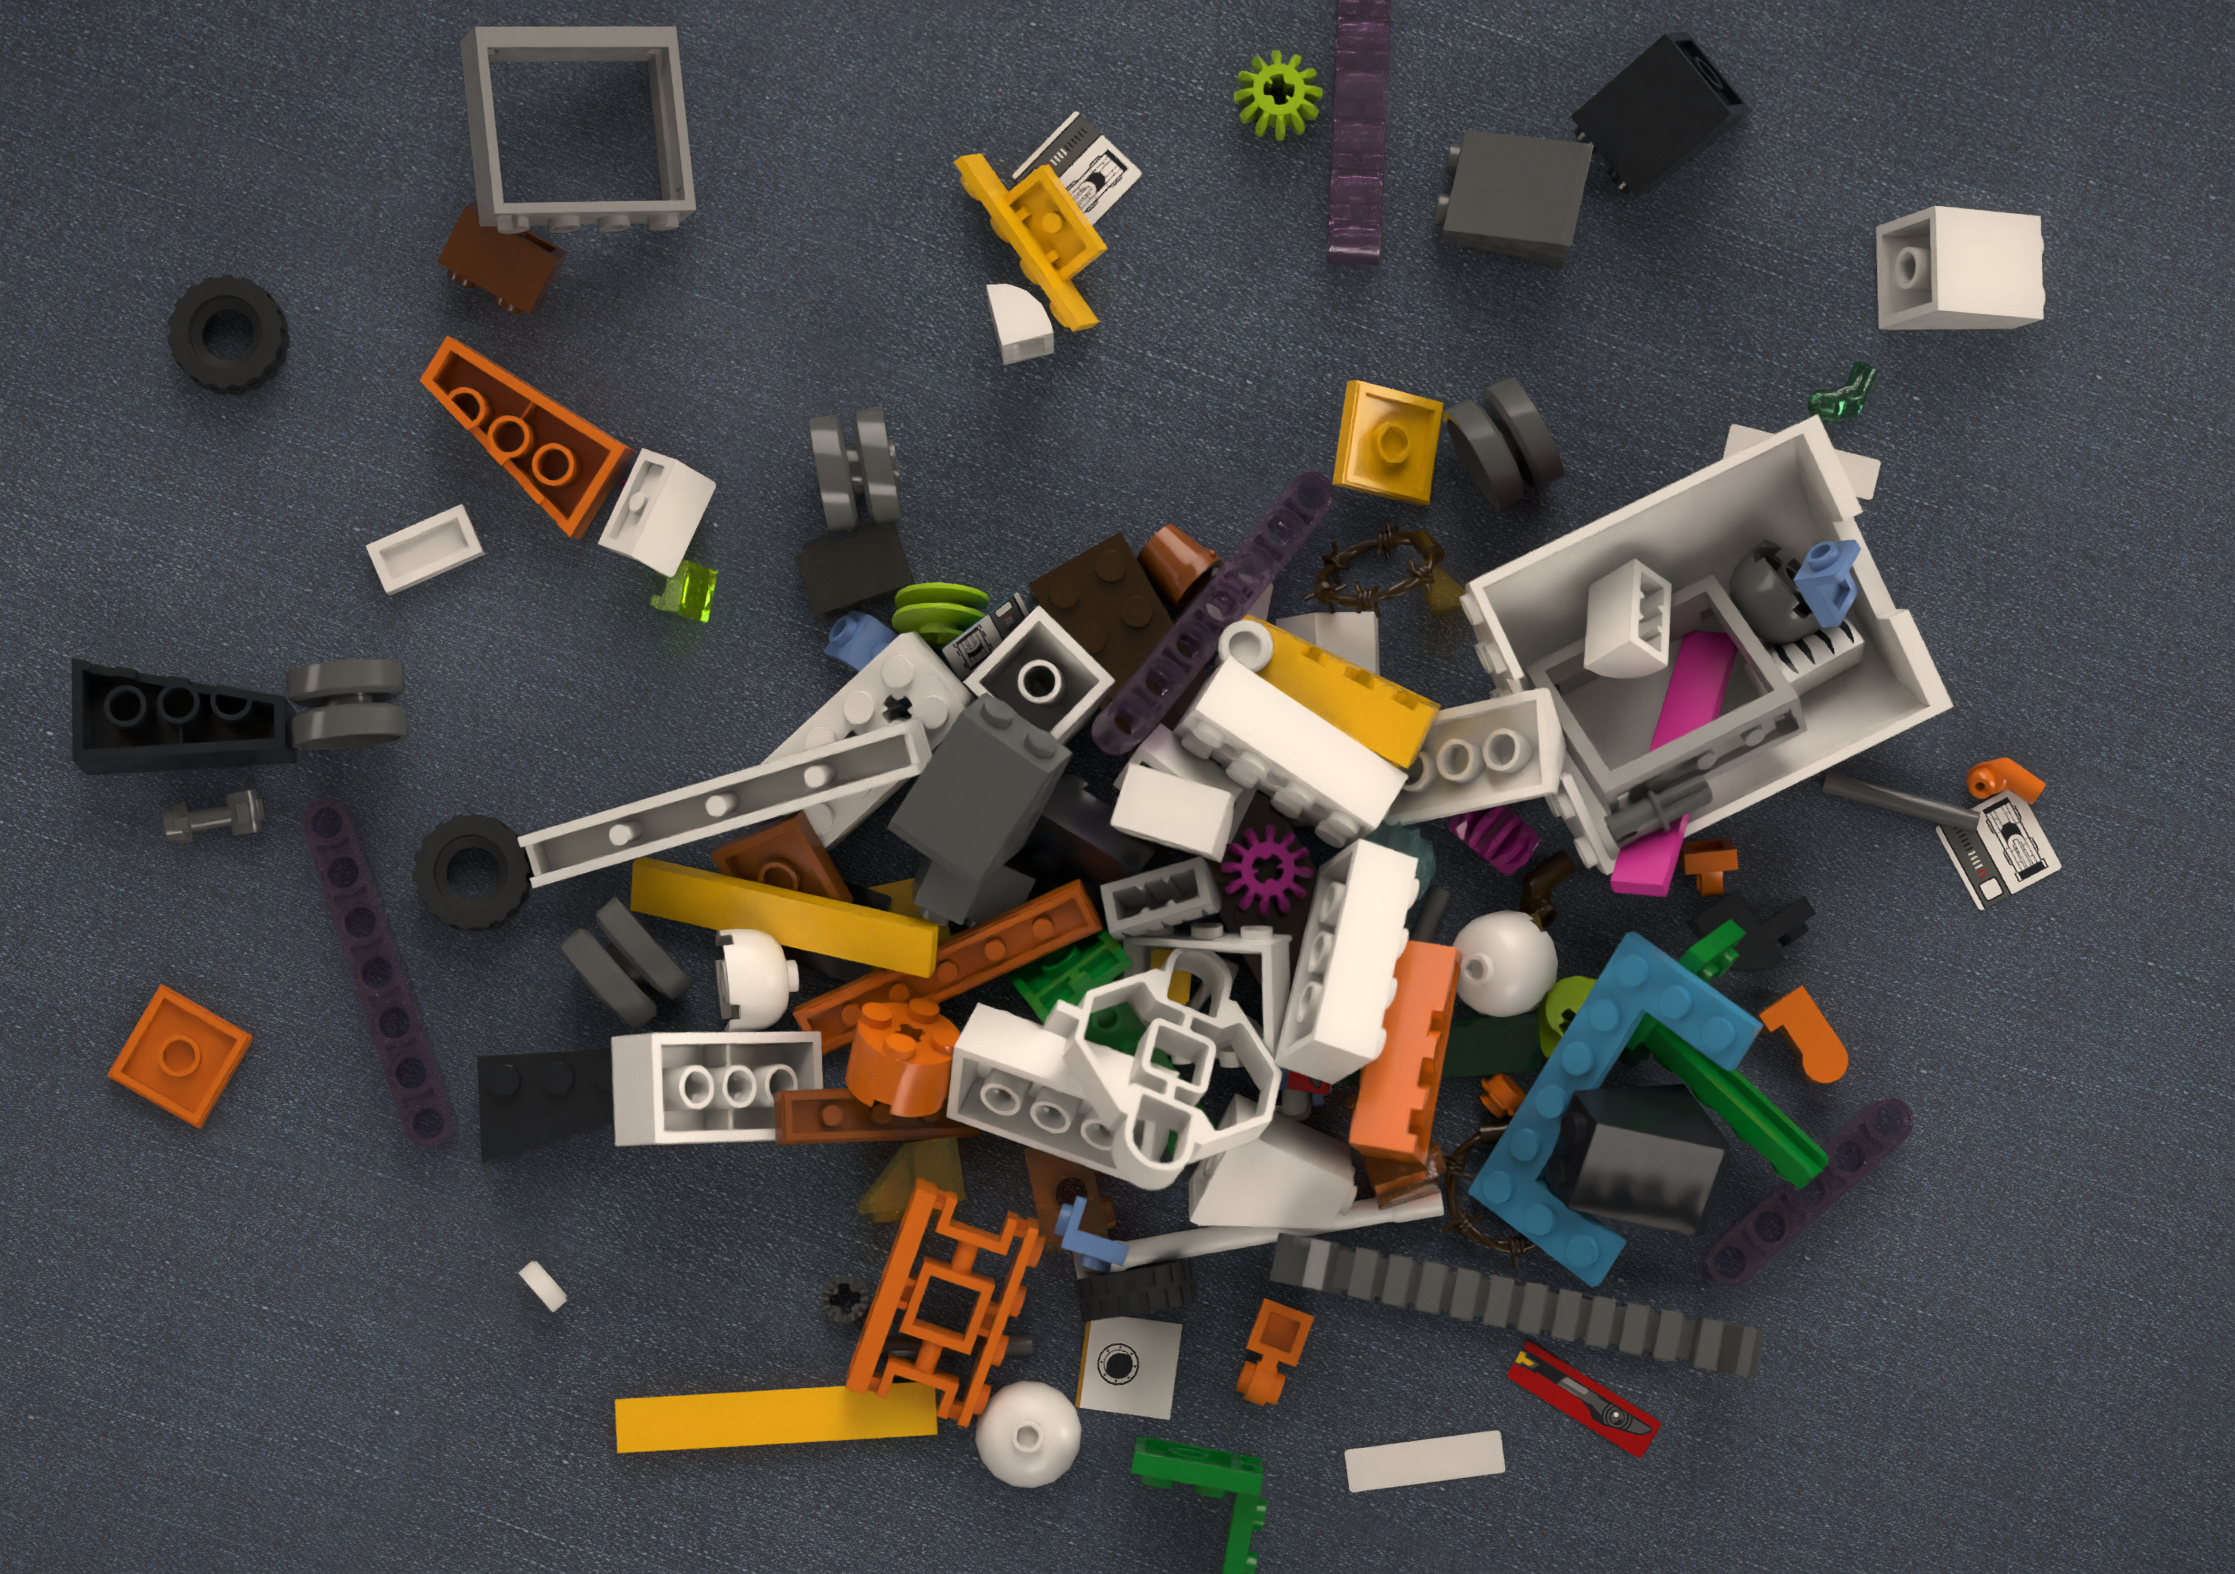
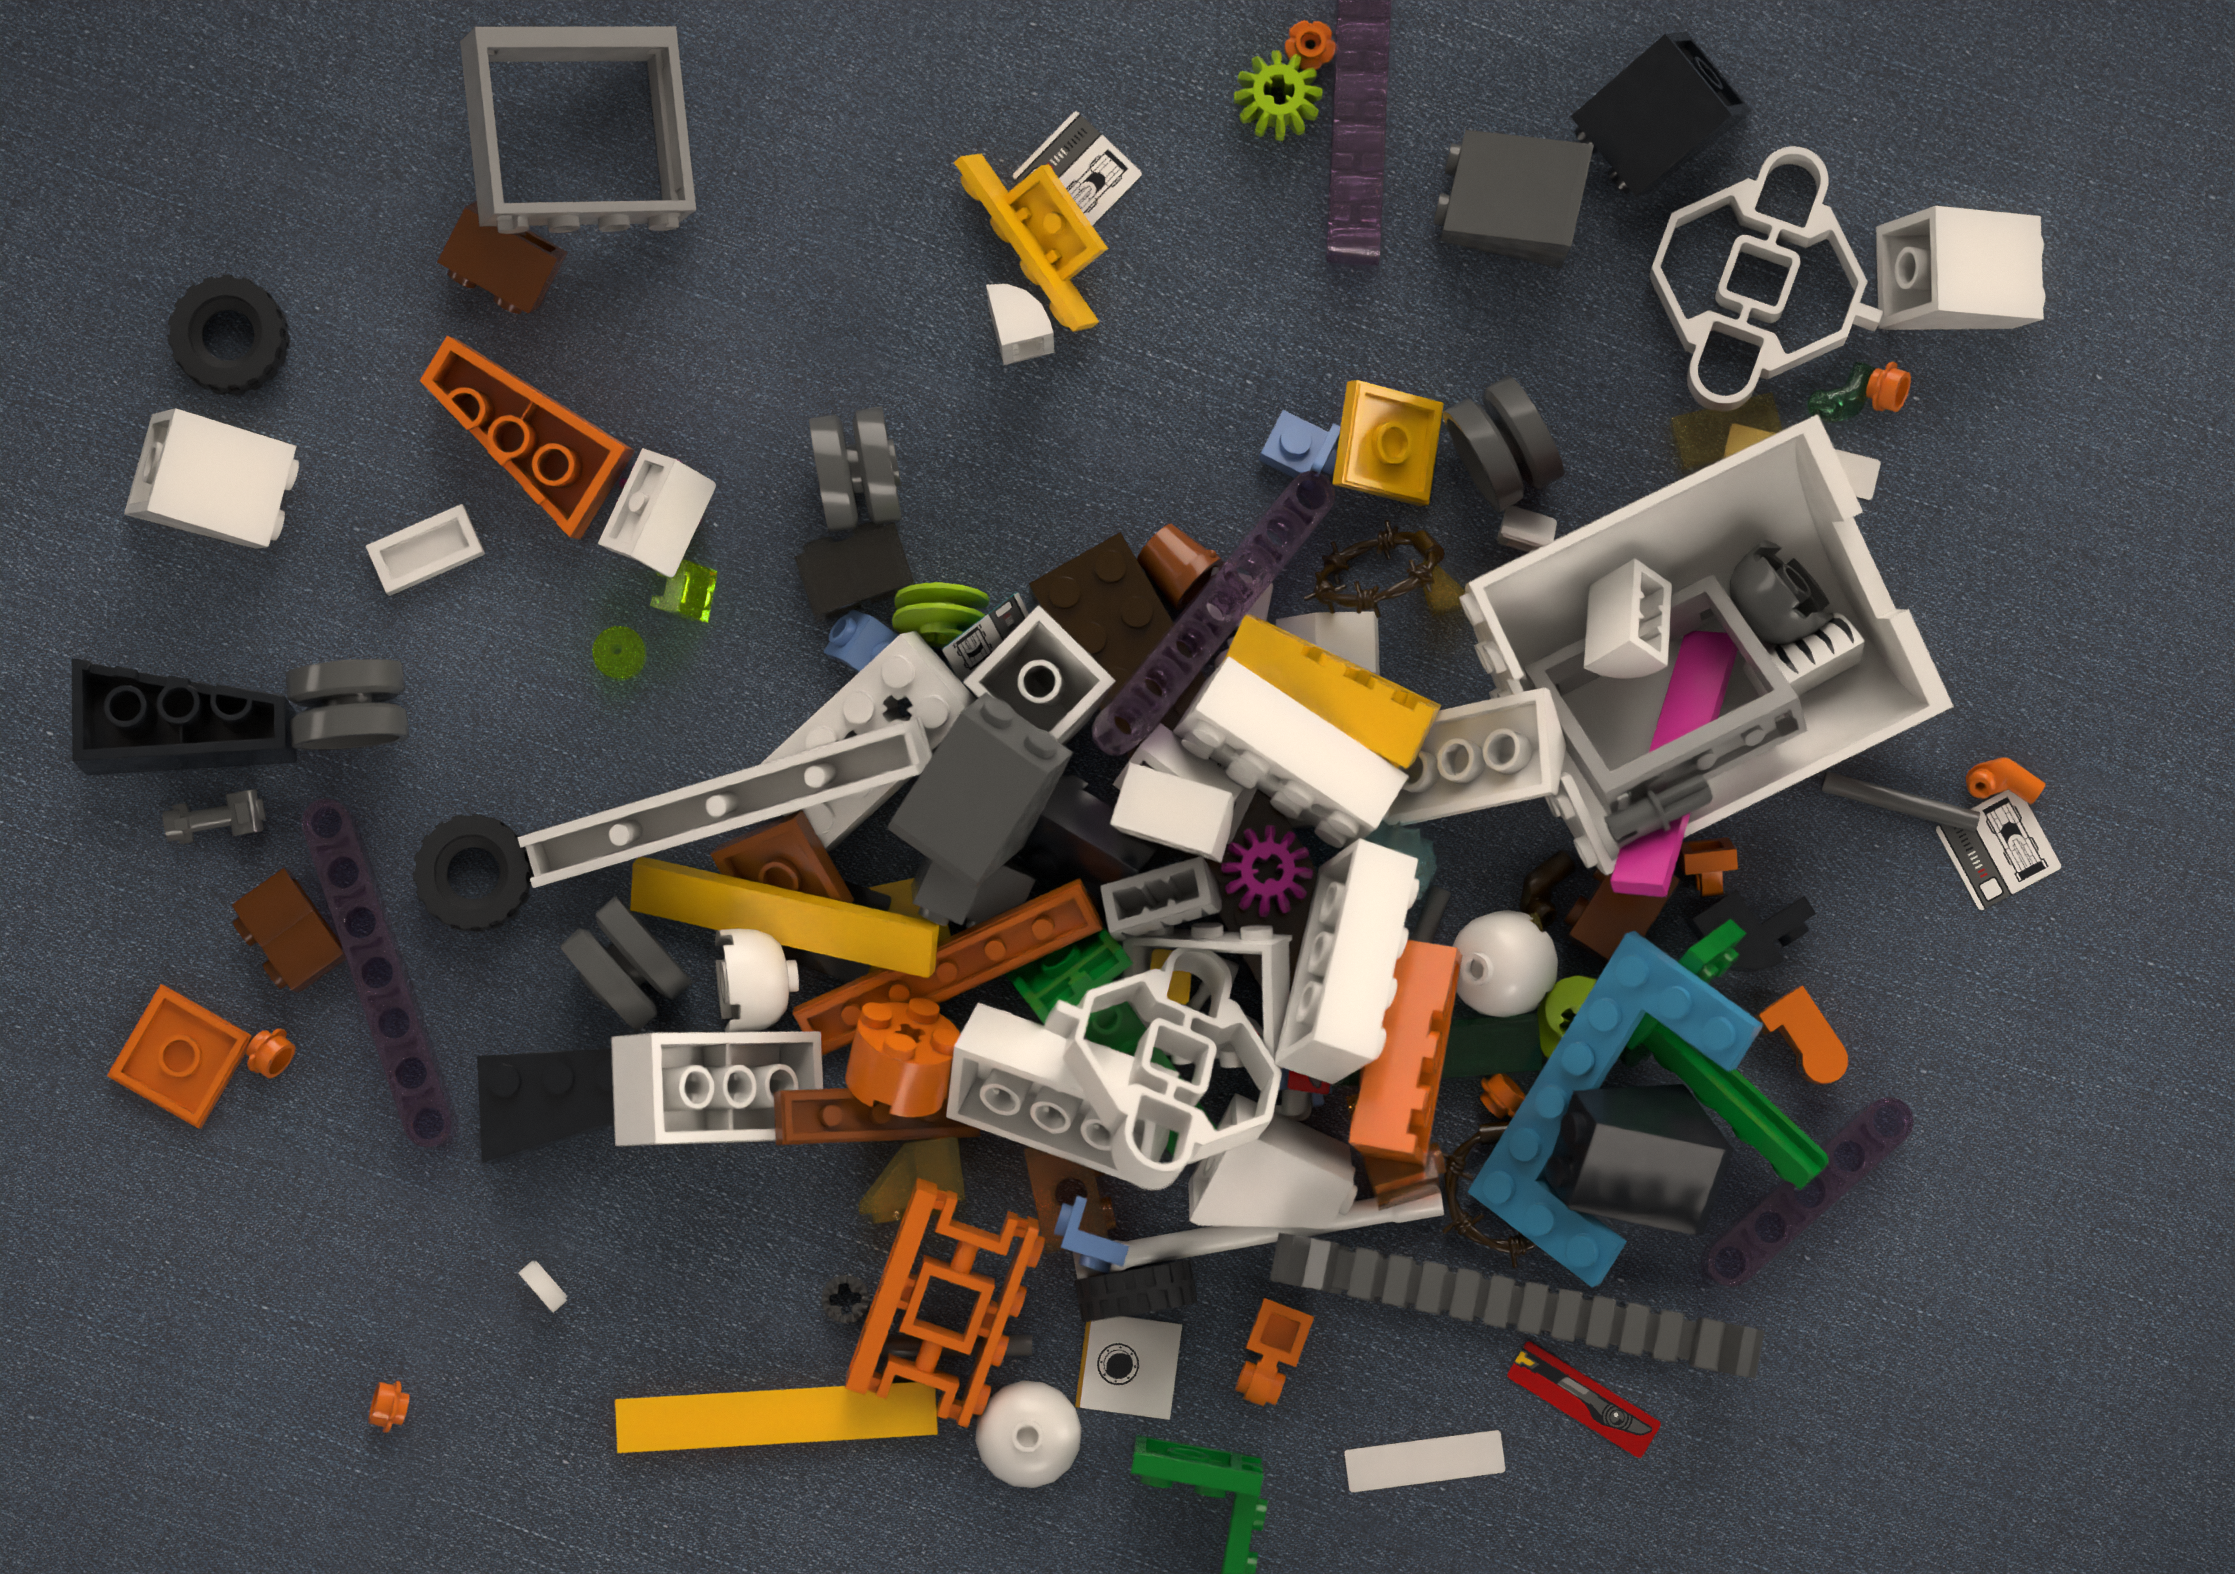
(212, 479): none -> white slope
(270, 1053): none -> orange plate
(289, 931): none -> reddish brown brick
(388, 1406): none -> orange plate
(621, 665): none -> clear neon green tile
(1247, 644): white tile -> none
(1300, 446): none -> medium blue bracket
(1320, 35): none -> orange plate
(1496, 837): magenta gear -> none
(1526, 529): none -> white slope
(1607, 916): none -> reddish brown brick
(1714, 435): none -> clear yellow tile
(1819, 226): none -> white piece
(1827, 582): medium blue bracket -> none
(1888, 387): none -> orange plate

